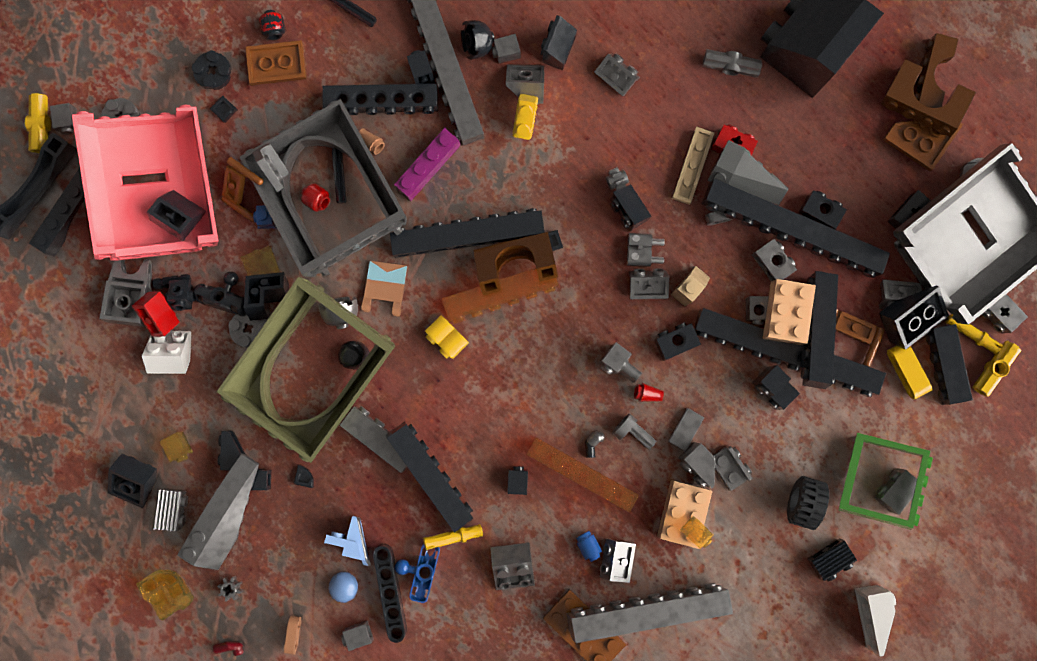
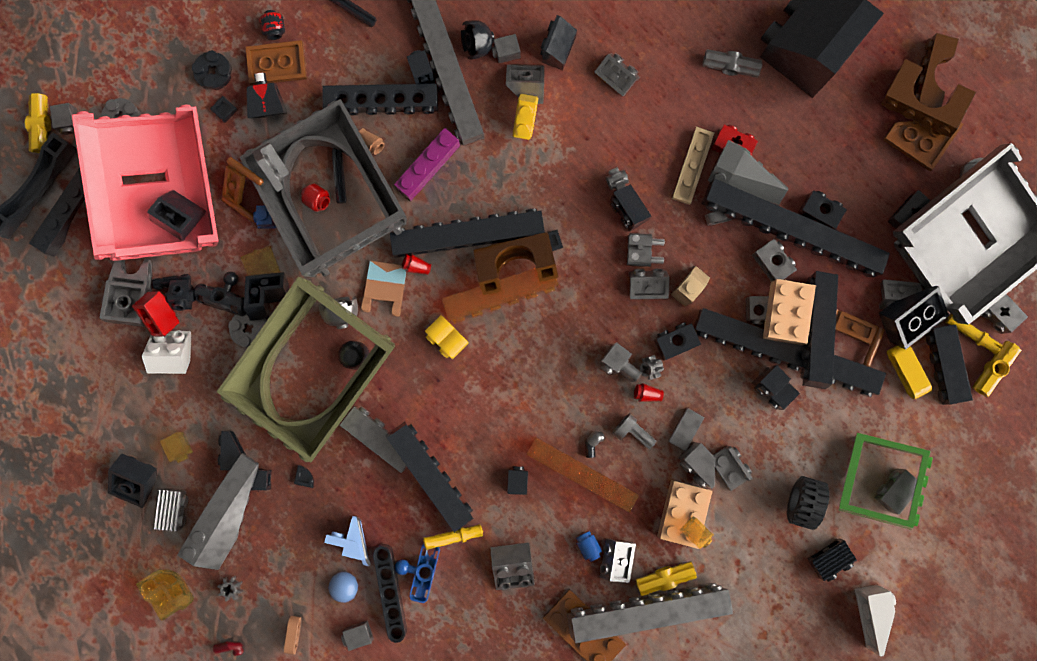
(264, 99): none -> black torso
(415, 265): none -> red cone
(651, 367): none -> flat silver gear
(666, 578): none -> yellow piece

